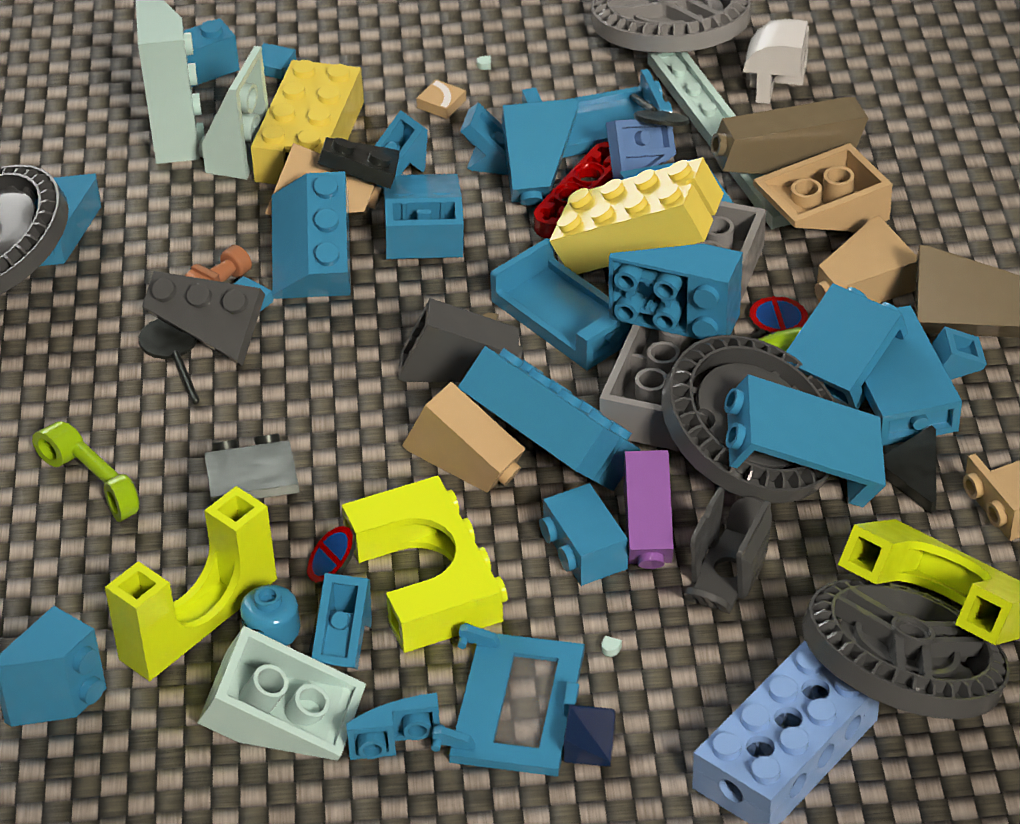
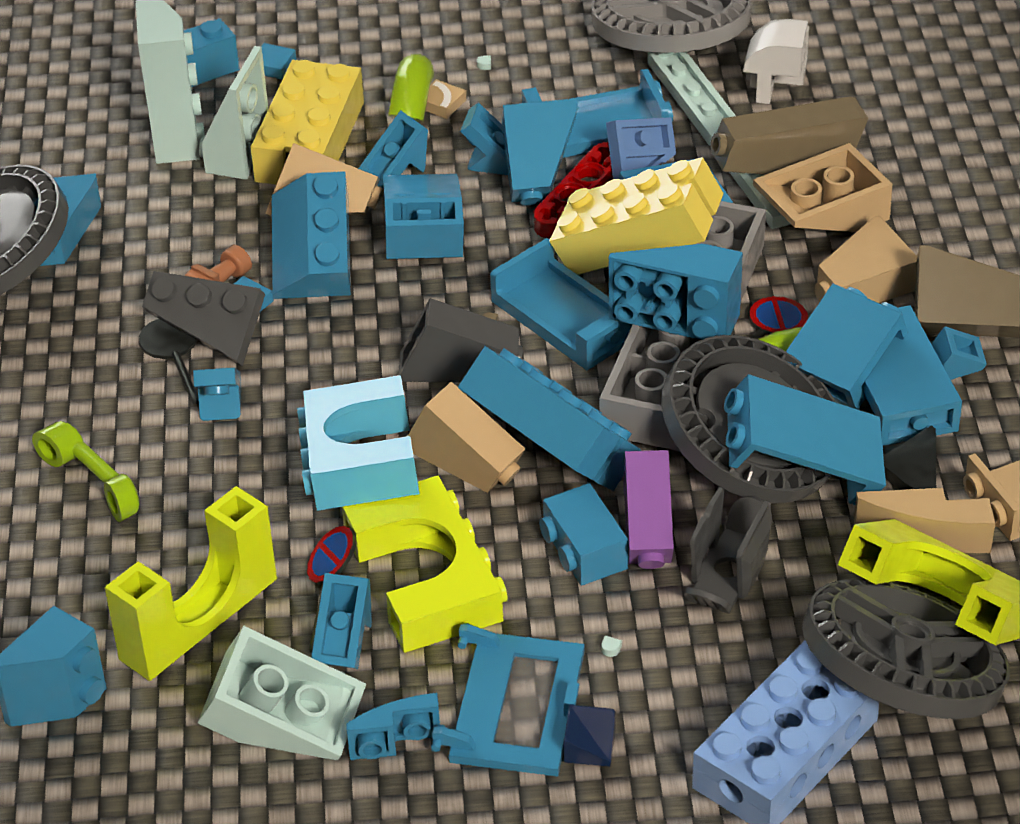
(218, 393): none -> dark azure slope
(258, 469): slope -> none
(272, 612): dark azure head -> none
(356, 473): none -> medium azure arch
(360, 160): pearl dark grey wing -> none
(411, 87): none -> lime cylinder
(653, 116): pearl dark grey piece -> none
(958, 523): none -> tan slope

